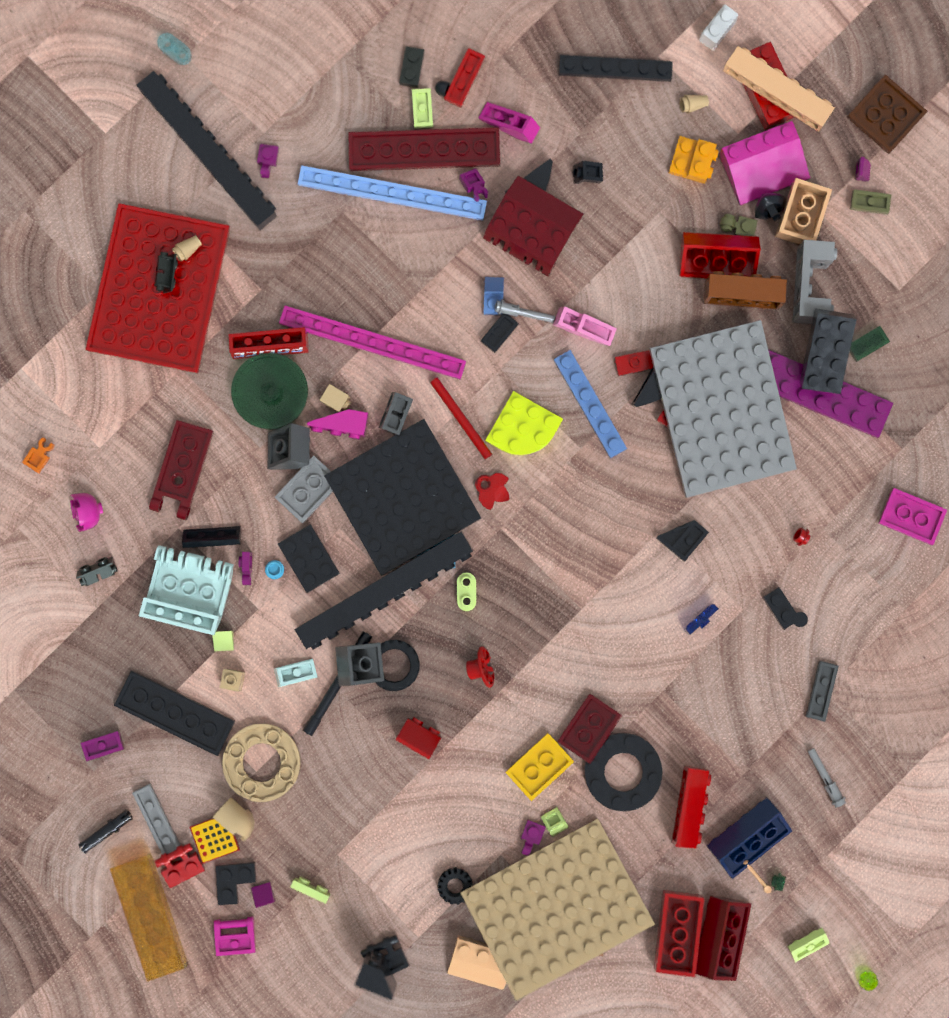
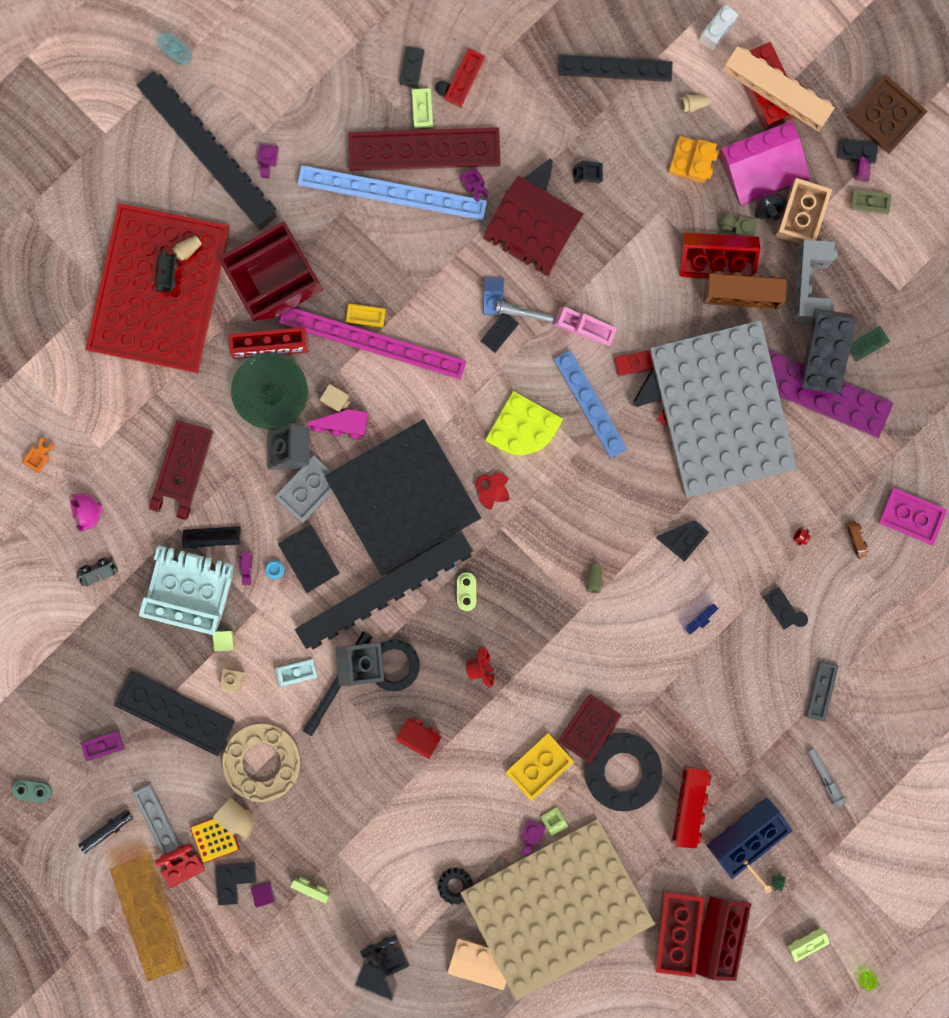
(31, 791): none -> sand green plate
(234, 943): dark pink plate -> none
(270, 273): none -> dark red slope
(365, 315): none -> yellow tile
(395, 413): dark grey brick -> none
(461, 418): red piece -> none
(510, 122): dark pink slope -> none
(594, 579): none -> olive cone
(854, 150): none -> black plate
(854, 531): none -> dark orange plate

